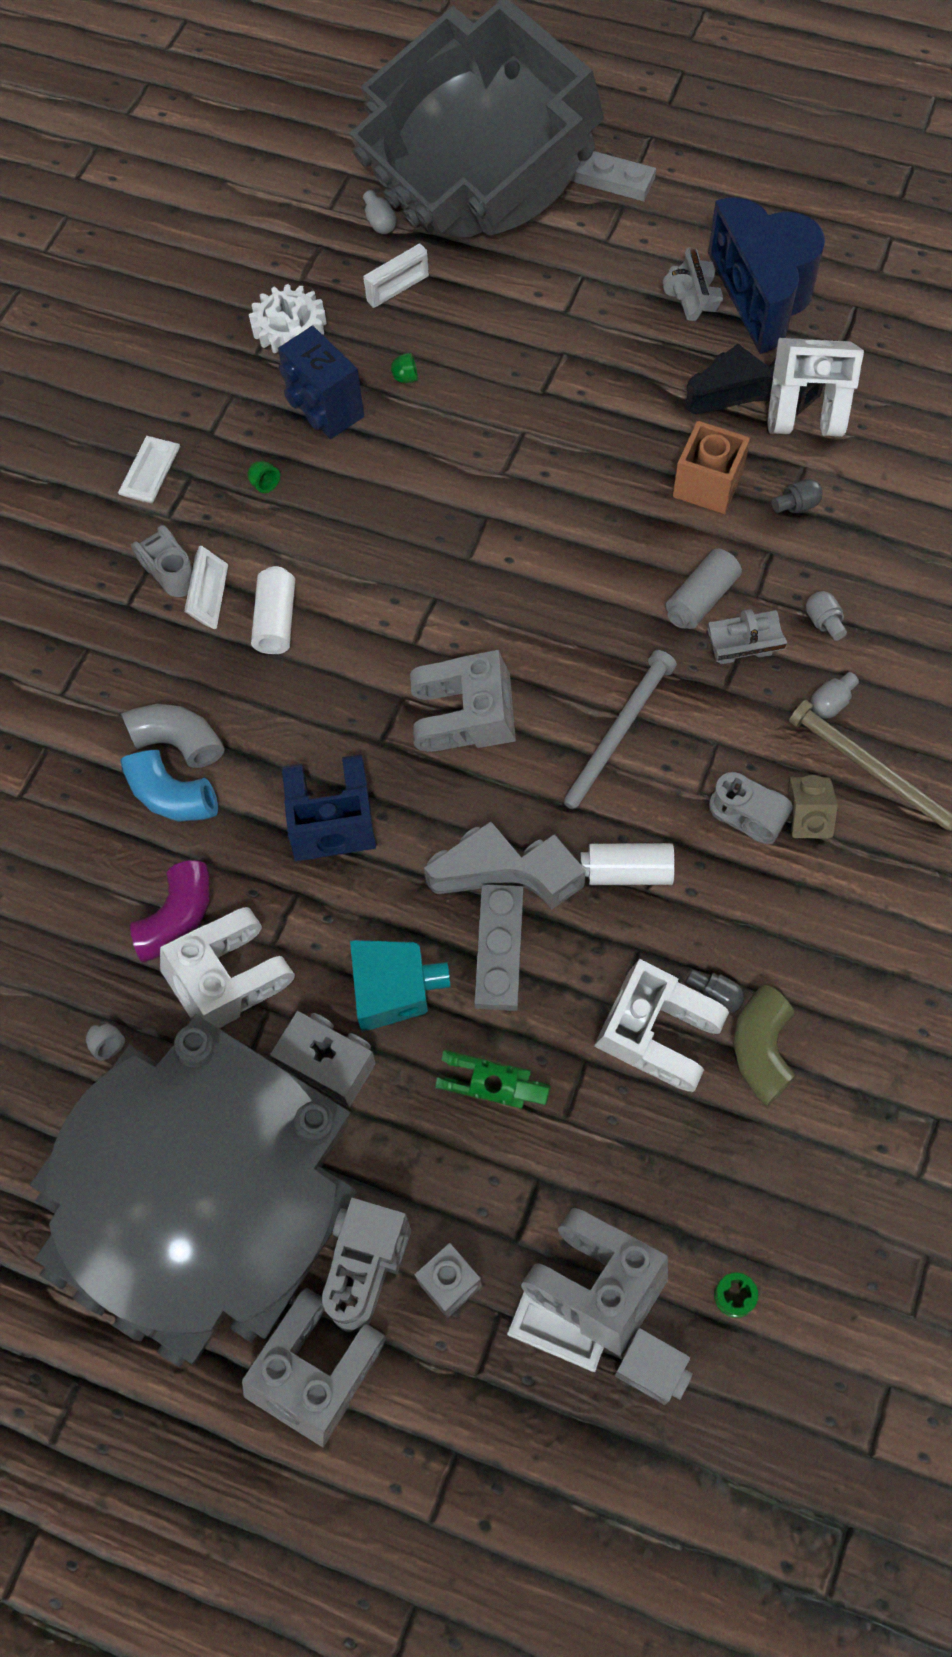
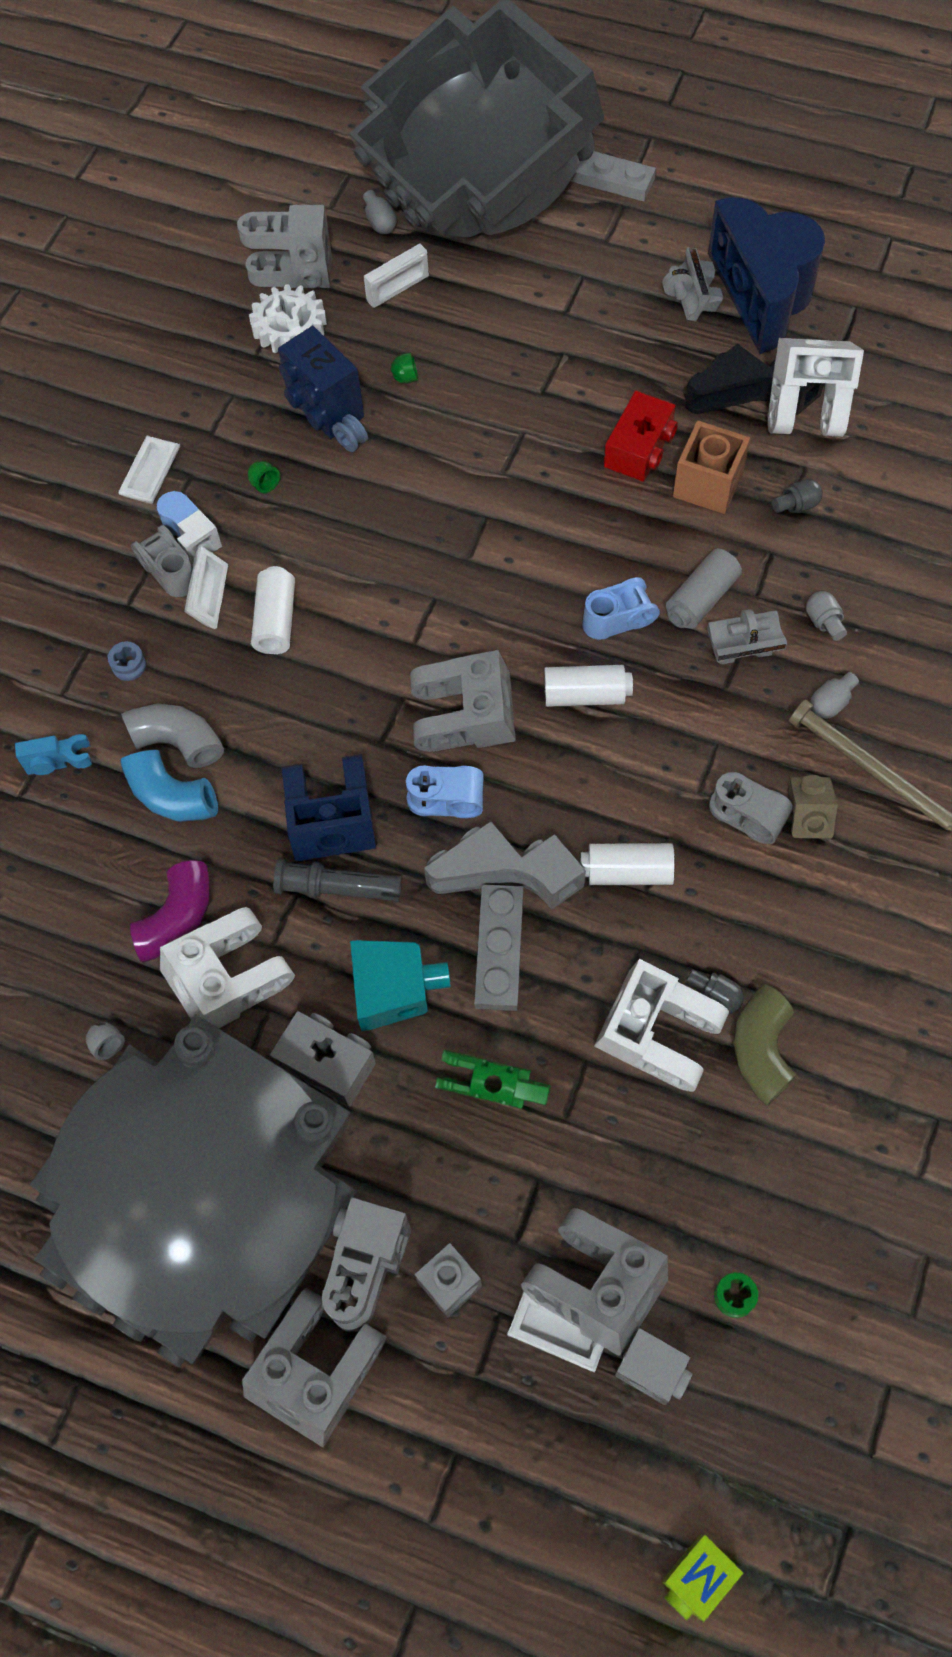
(48, 754): none -> dark azure plate
(119, 654): none -> sand blue bush
(187, 523): none -> leg
(299, 231): none -> light grey brick
(317, 880): none -> dark grey pin
(350, 433): none -> sand blue bush
(450, 791): none -> light blue piece
(587, 685): none -> white brick
(624, 606): none -> light blue piece
(640, 436): none -> red brick
(661, 664): light grey bar -> none
(700, 1579): none -> lime brick

